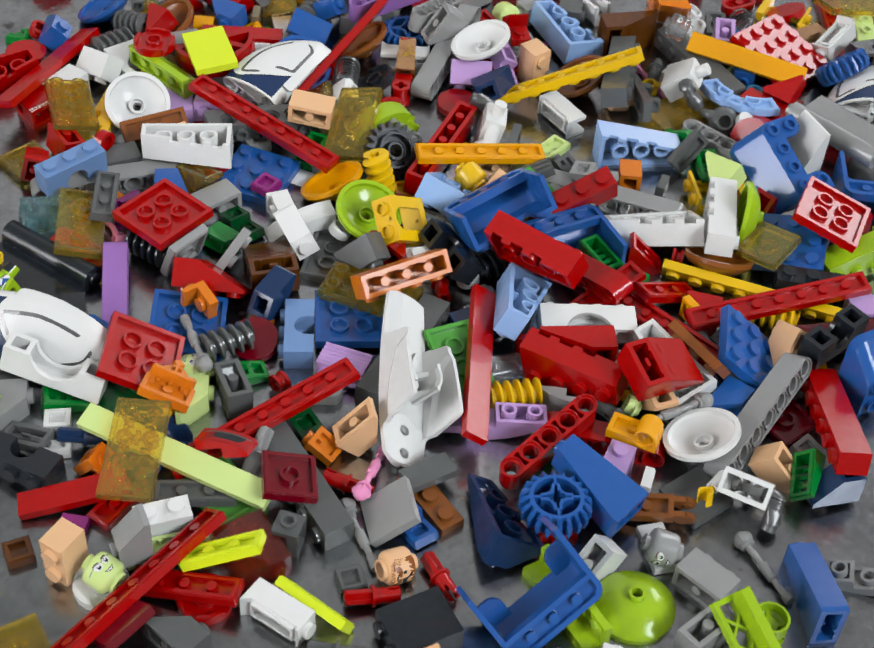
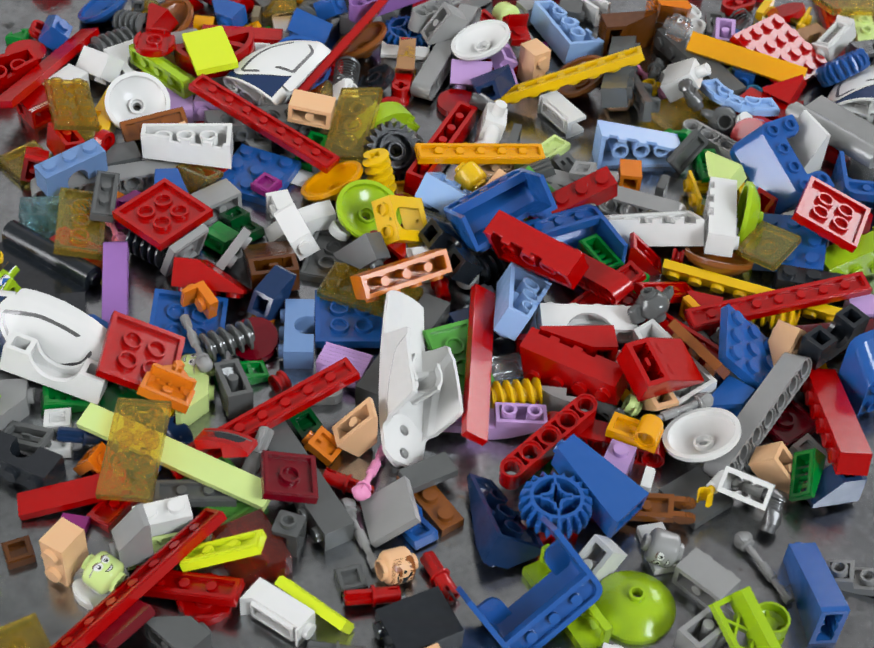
(651, 305): none -> dark grey piece

